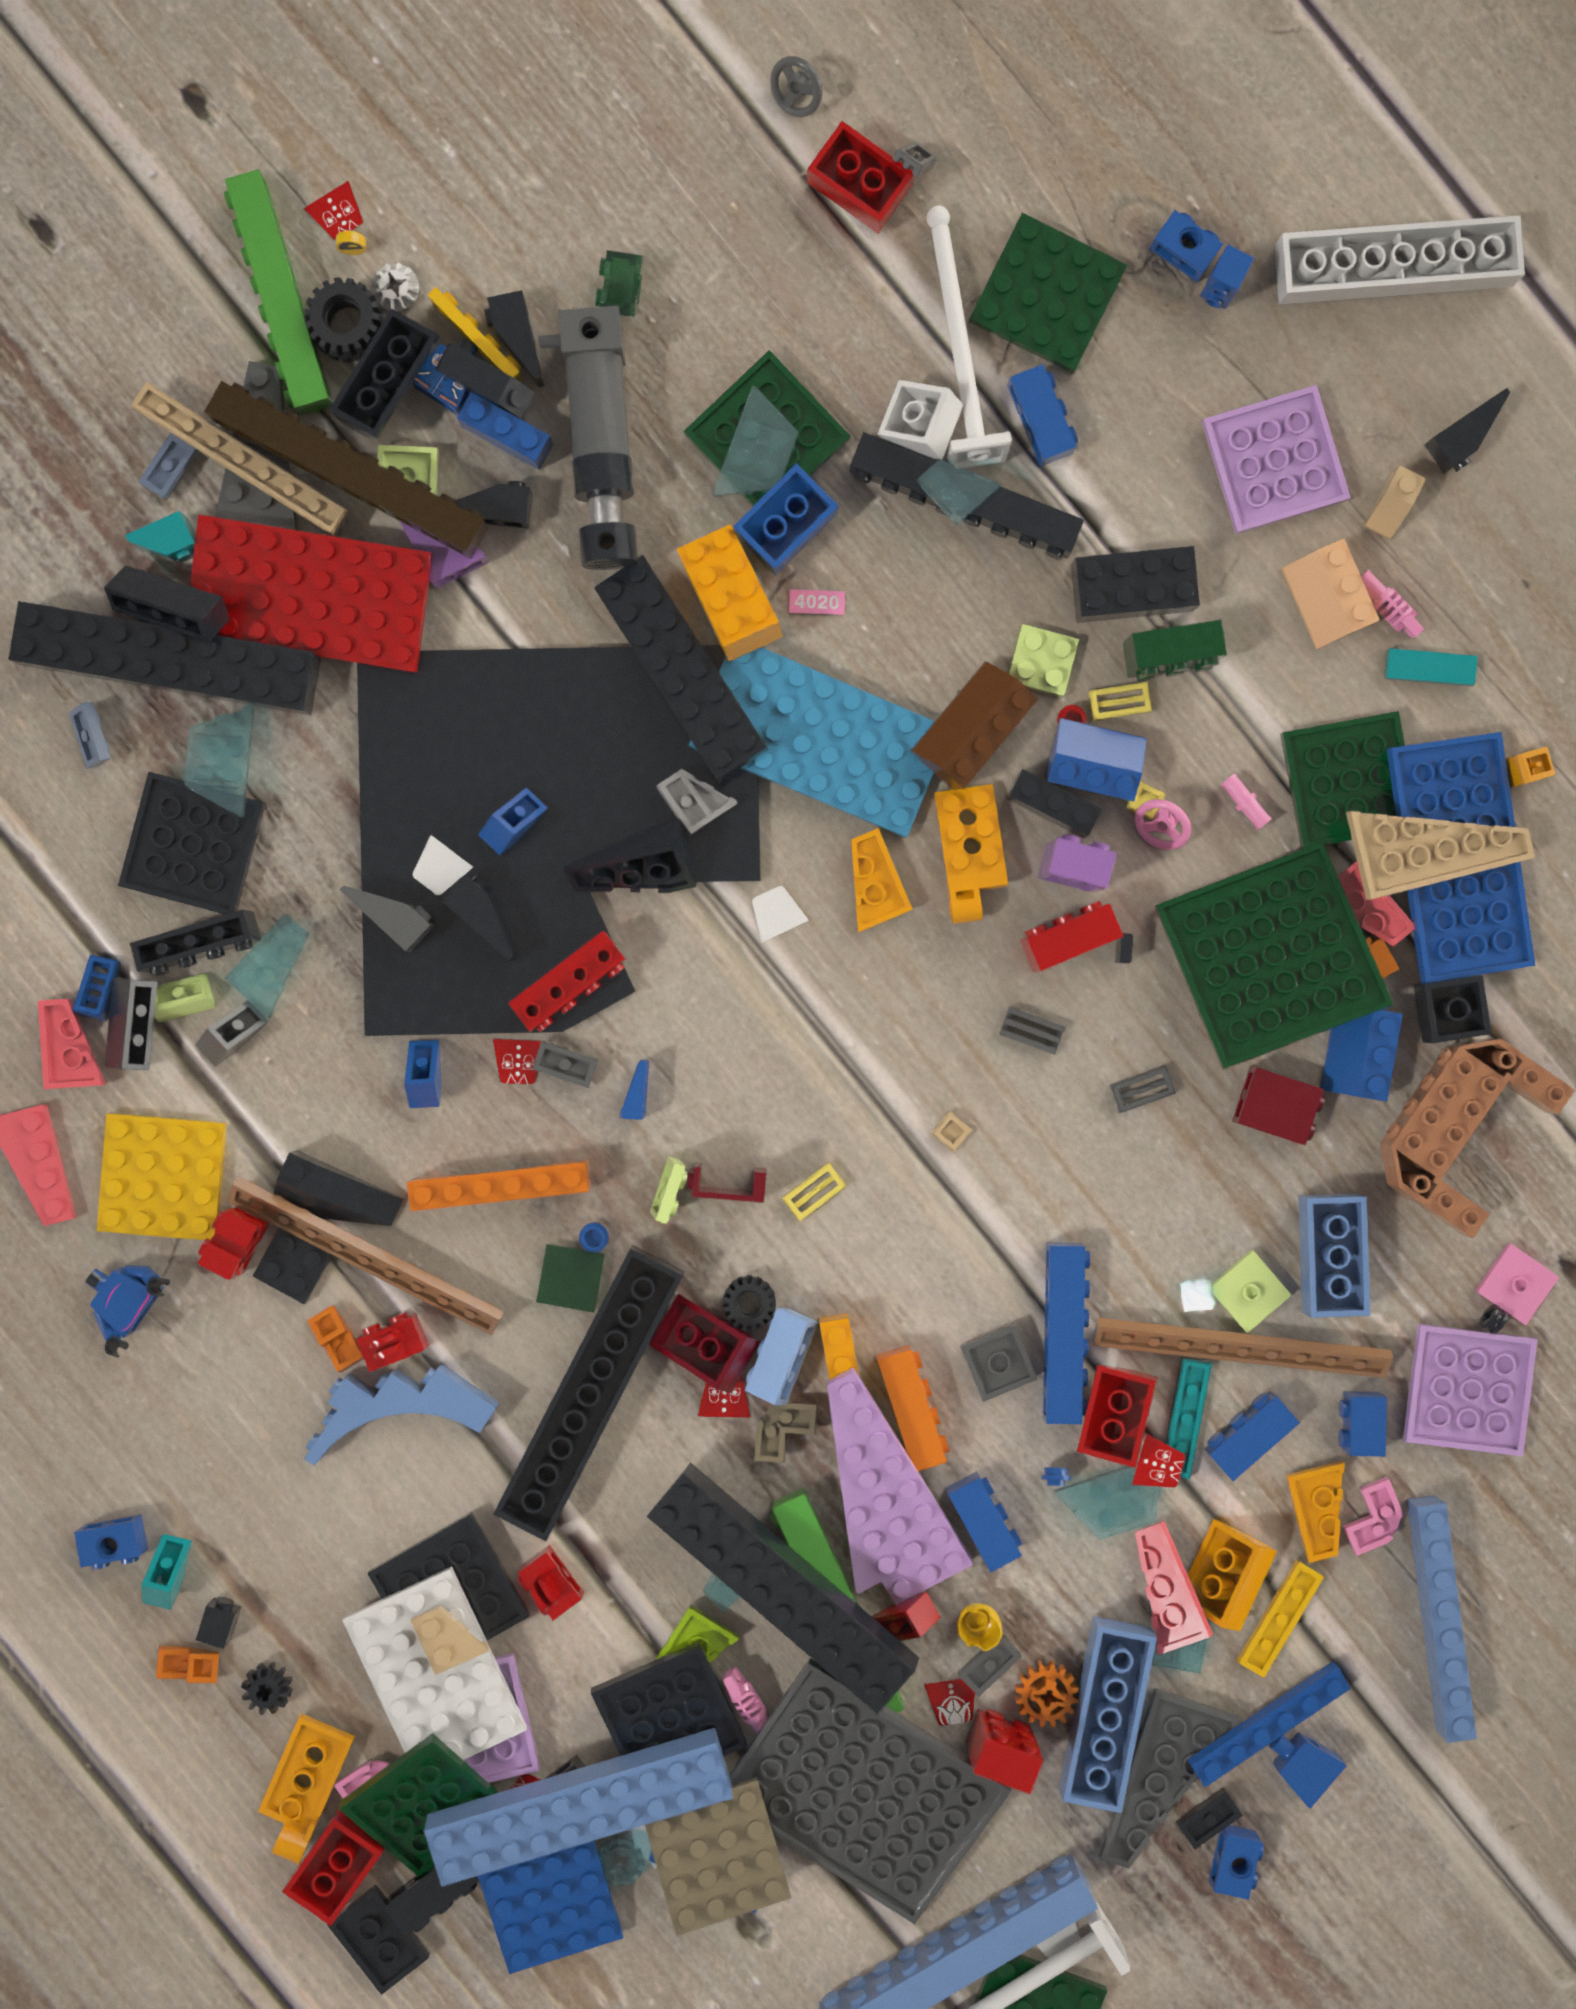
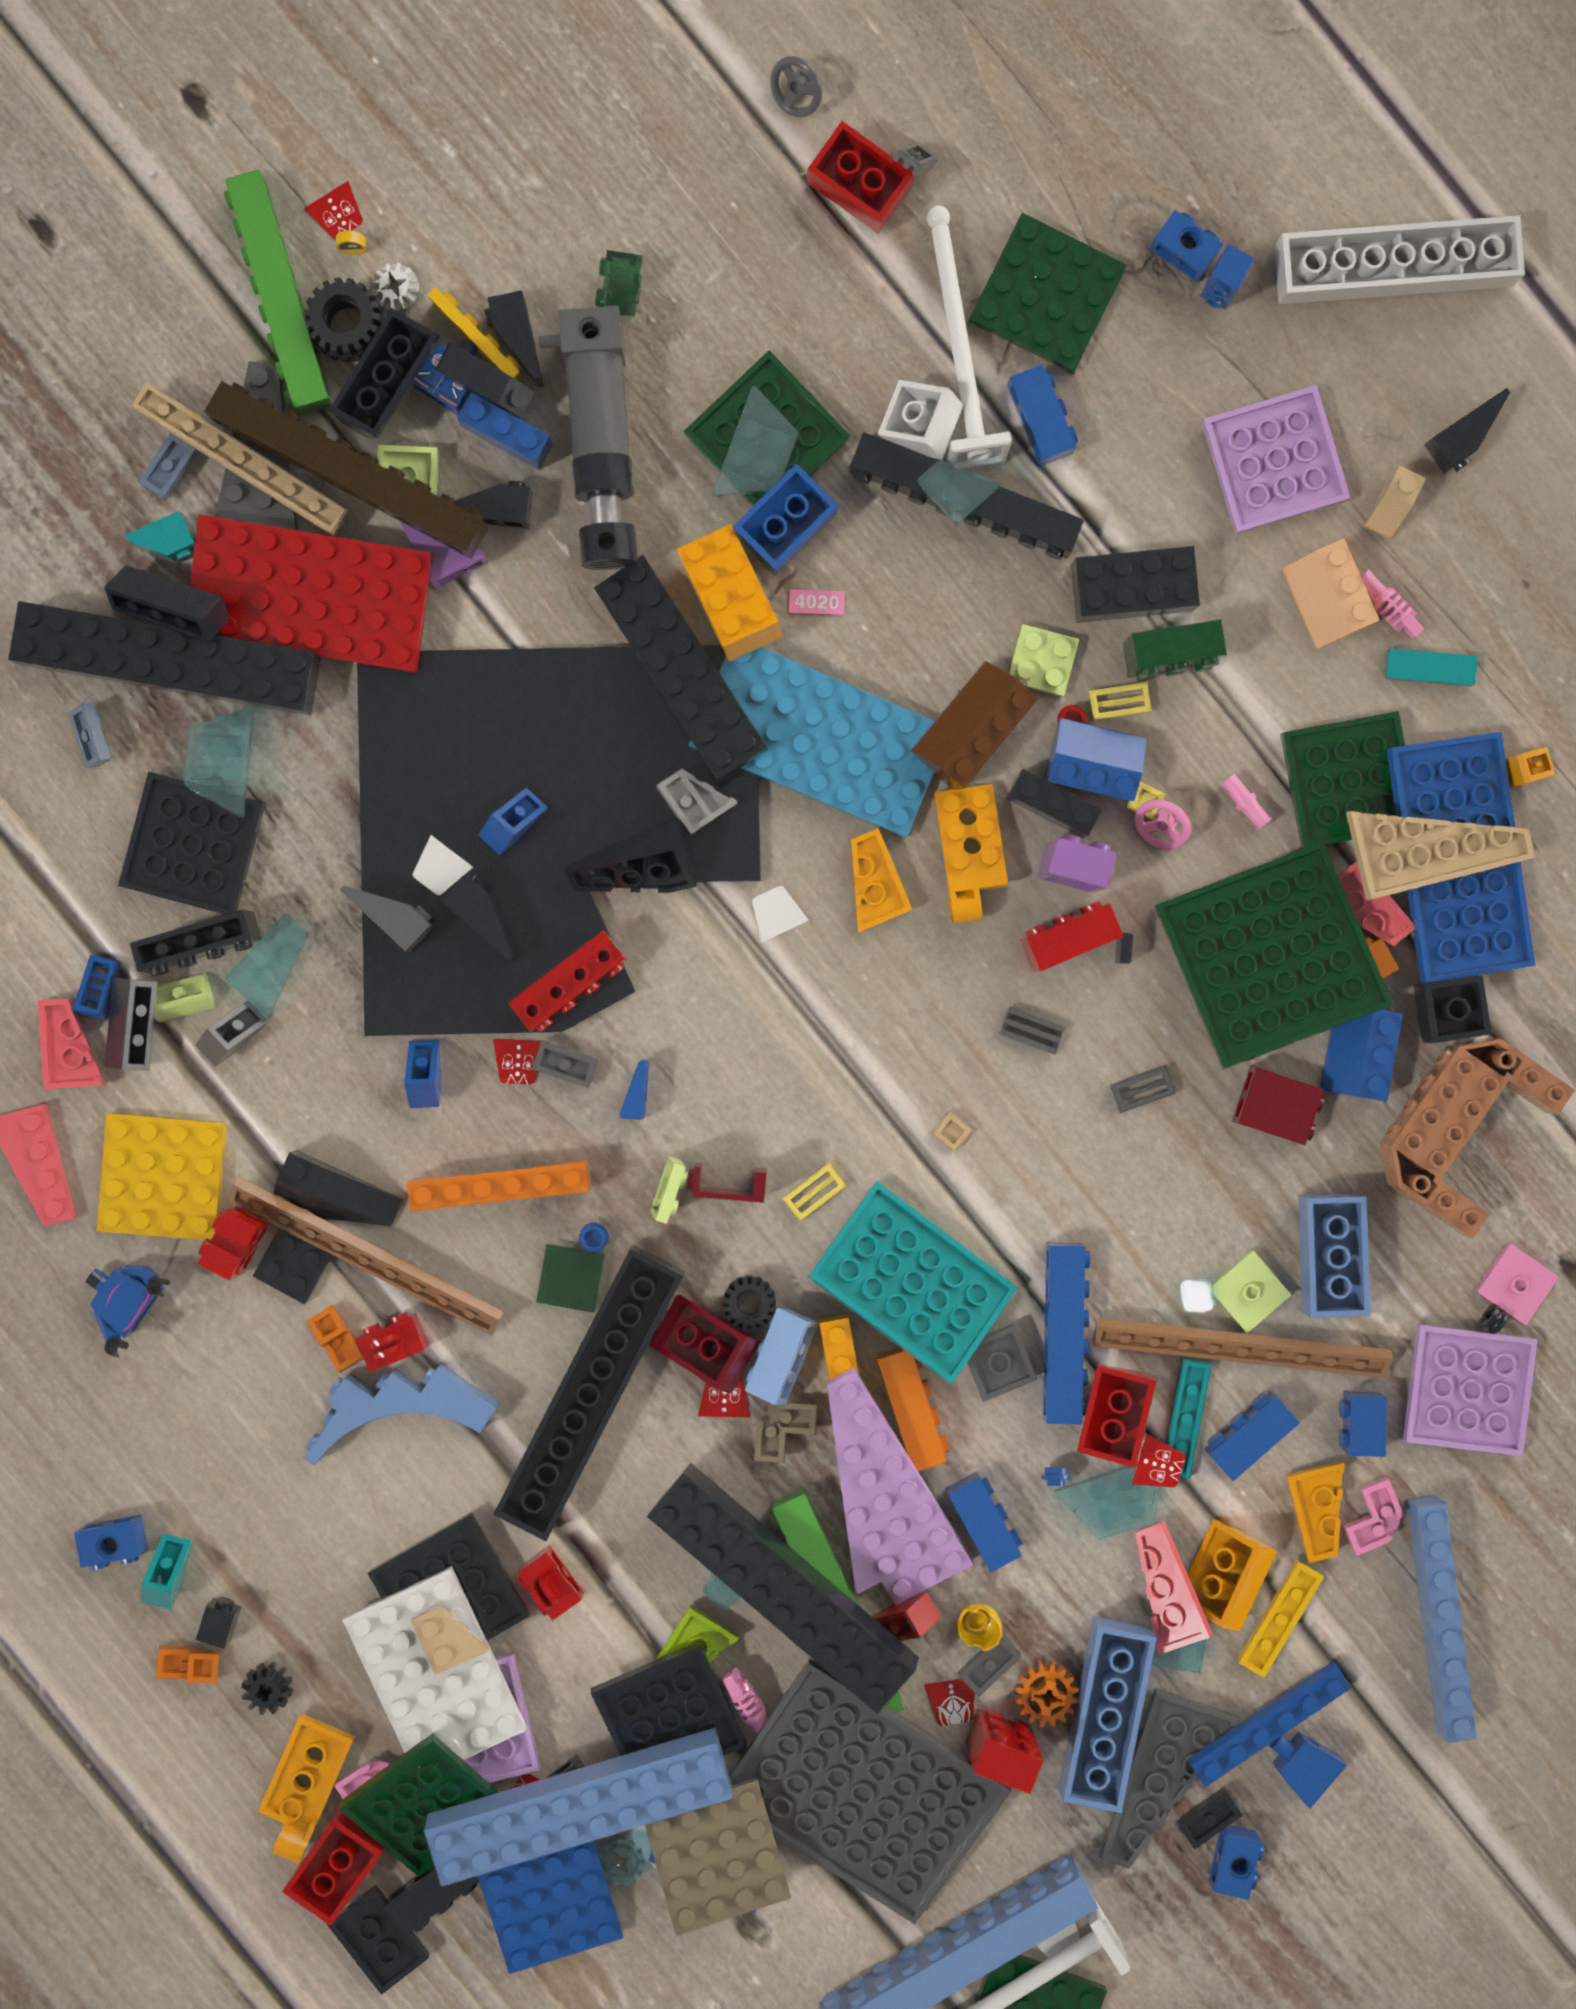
(912, 1282): none -> teal plate

